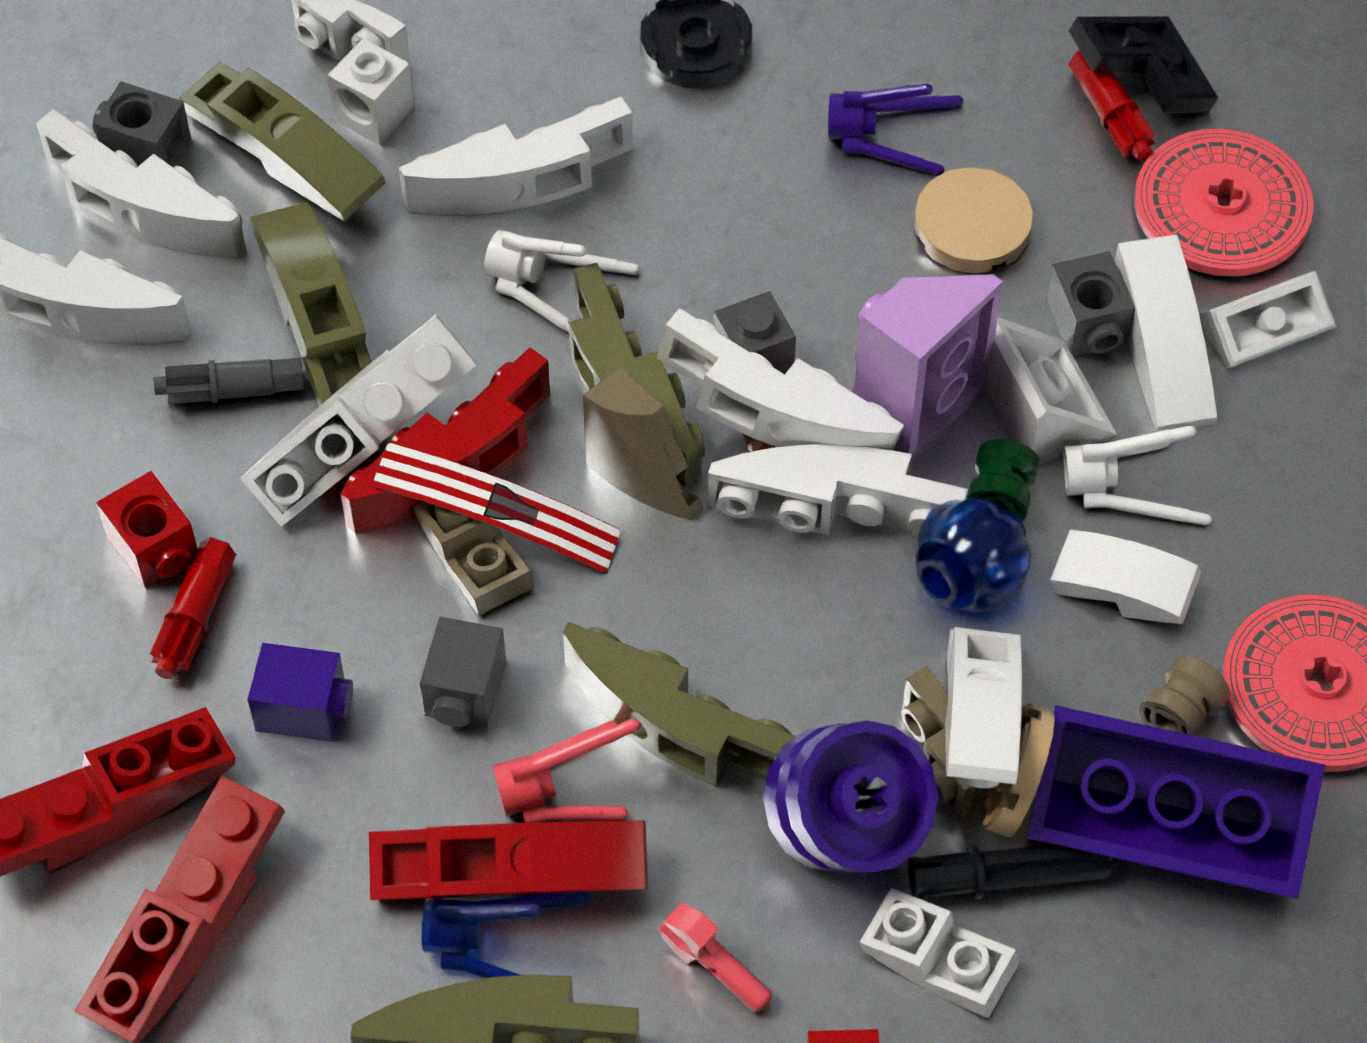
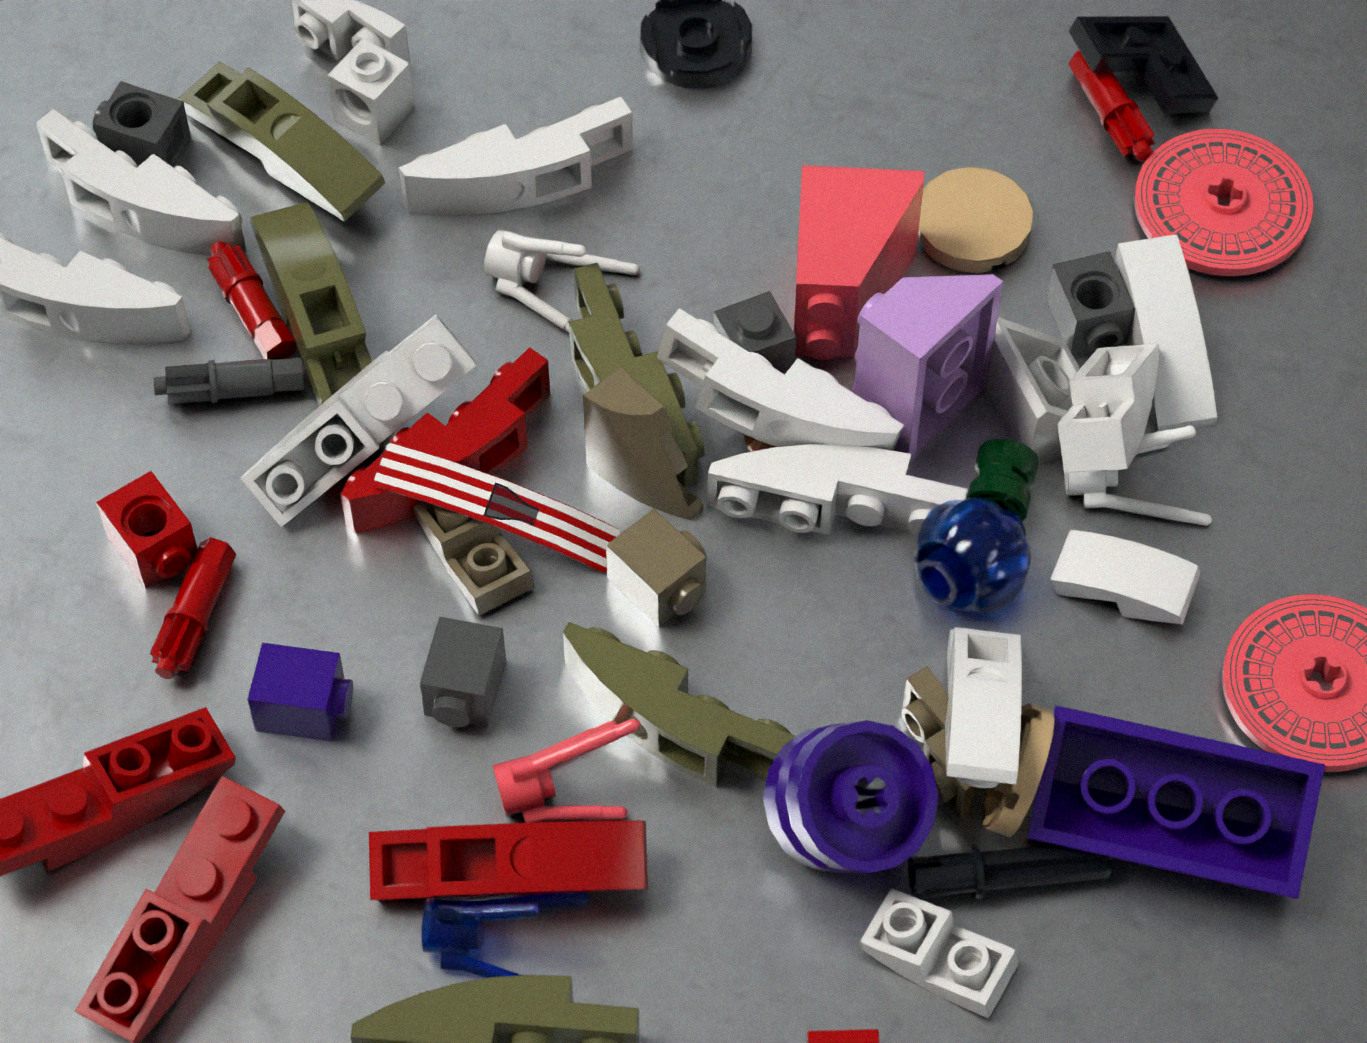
(245, 292): none -> red piece
(658, 567): none -> dark tan brick
(693, 938): coral bar -> none
(852, 243): none -> coral slope
(855, 115): dark purple plant -> none
(1109, 408): none -> white slope
(1190, 695): dark tan wheel -> none
(1268, 319): white slope -> none

